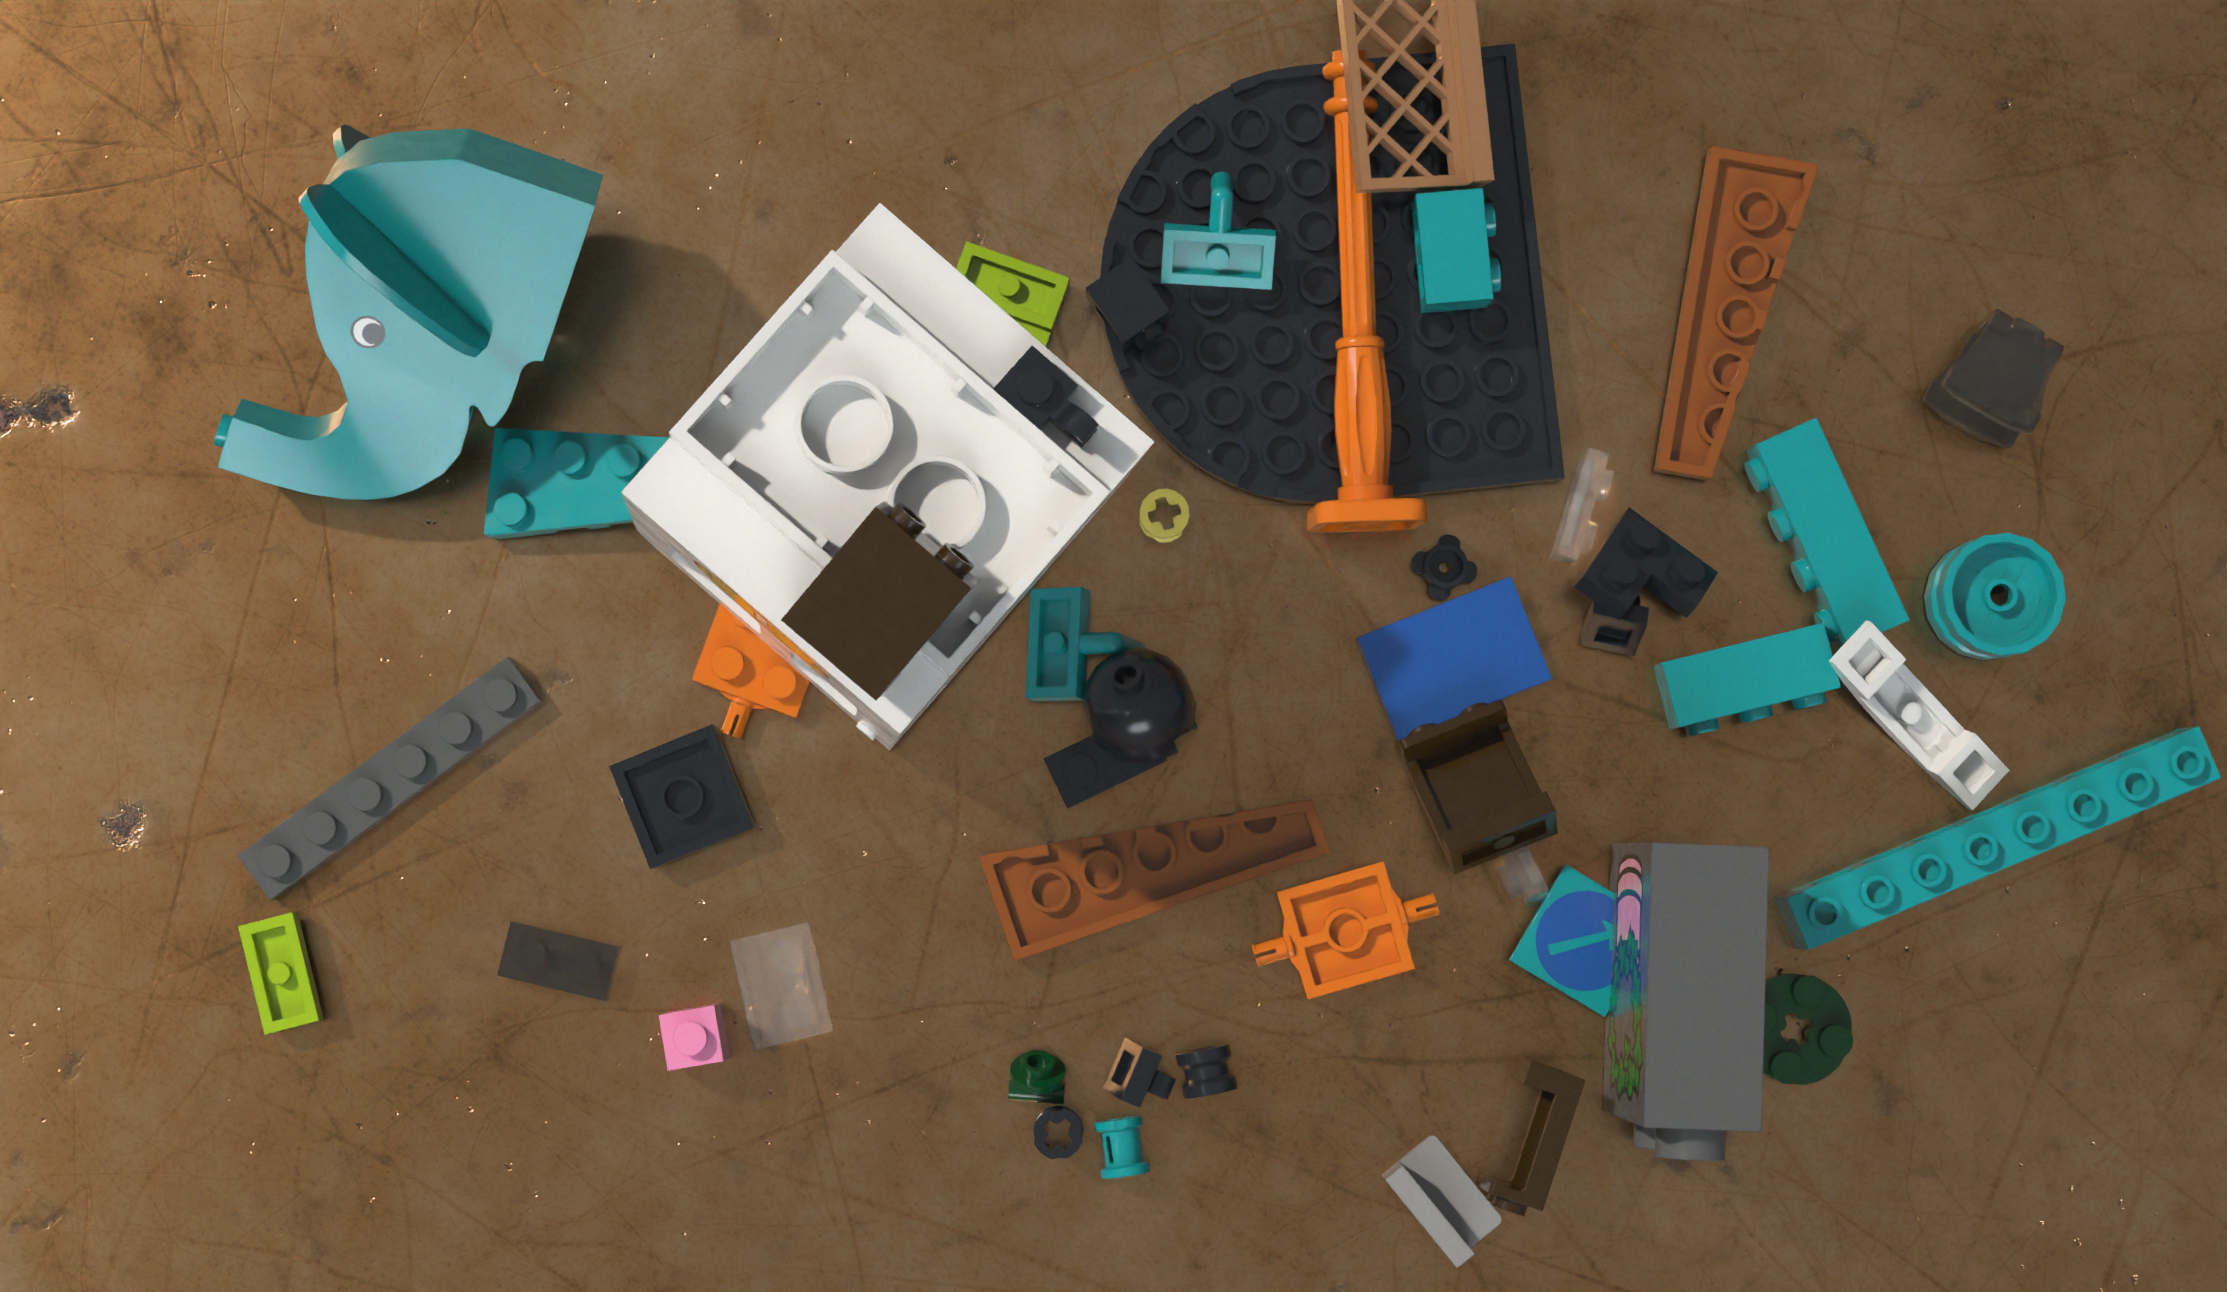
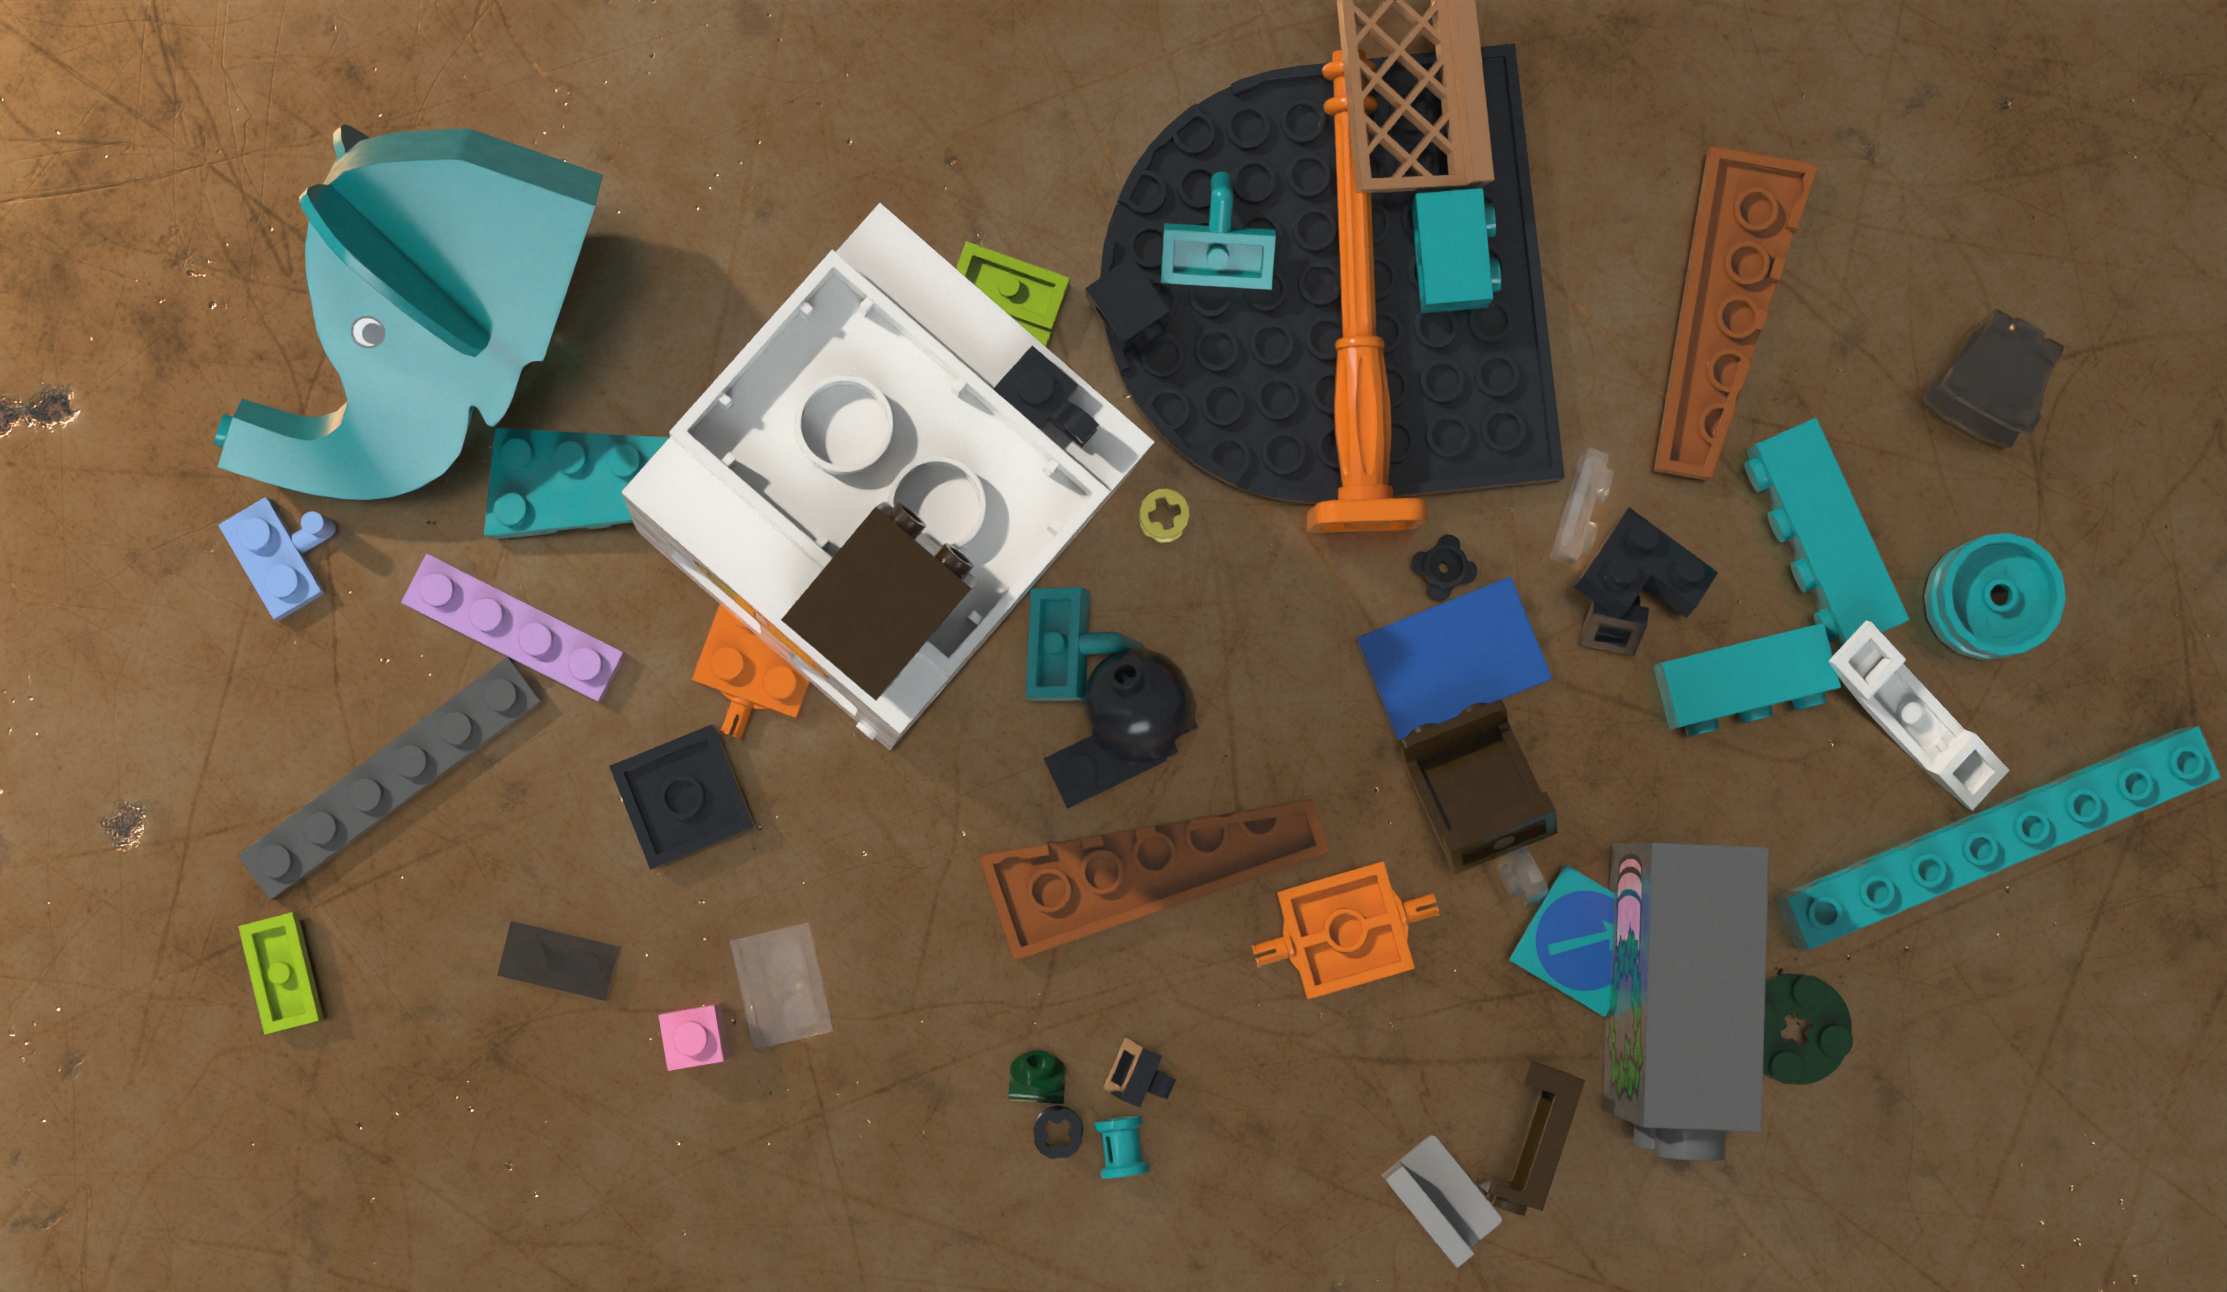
(276, 557): none -> light blue plate
(513, 628): none -> lavender plate
(1206, 1071): black wheel -> none

